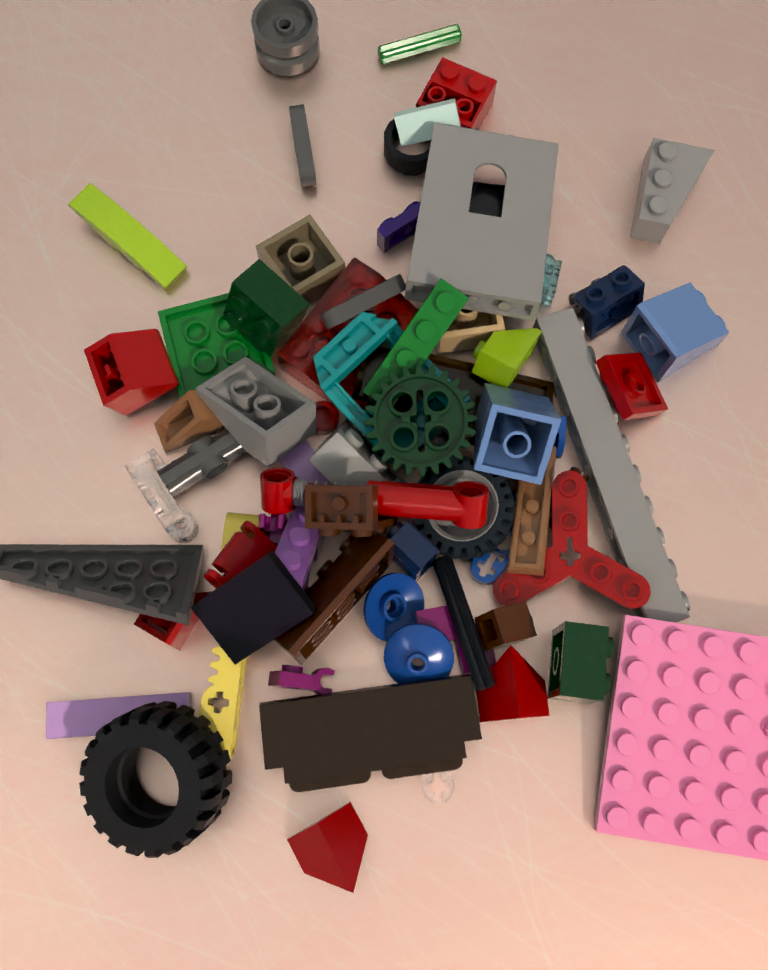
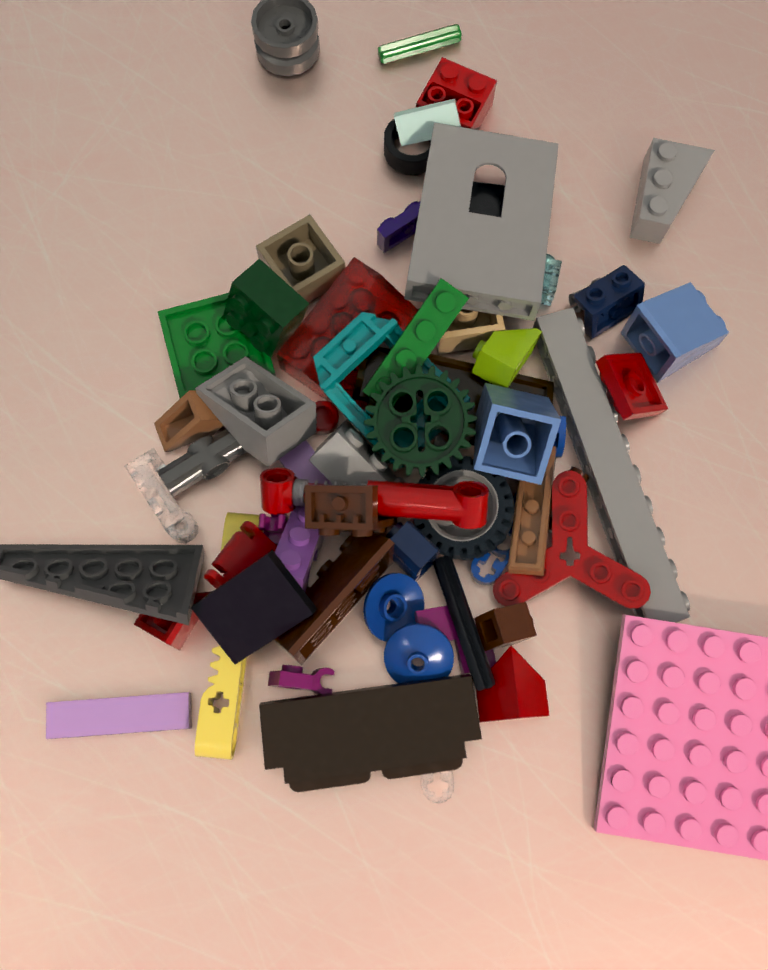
(122, 805): black tyre -> none
(127, 235): lime slope -> none
(131, 369): red slope -> none
(302, 145): dark grey beam -> none
(332, 848): red slope -> none
(363, 301): dark grey beam -> none
(579, 663): dark green brick -> none

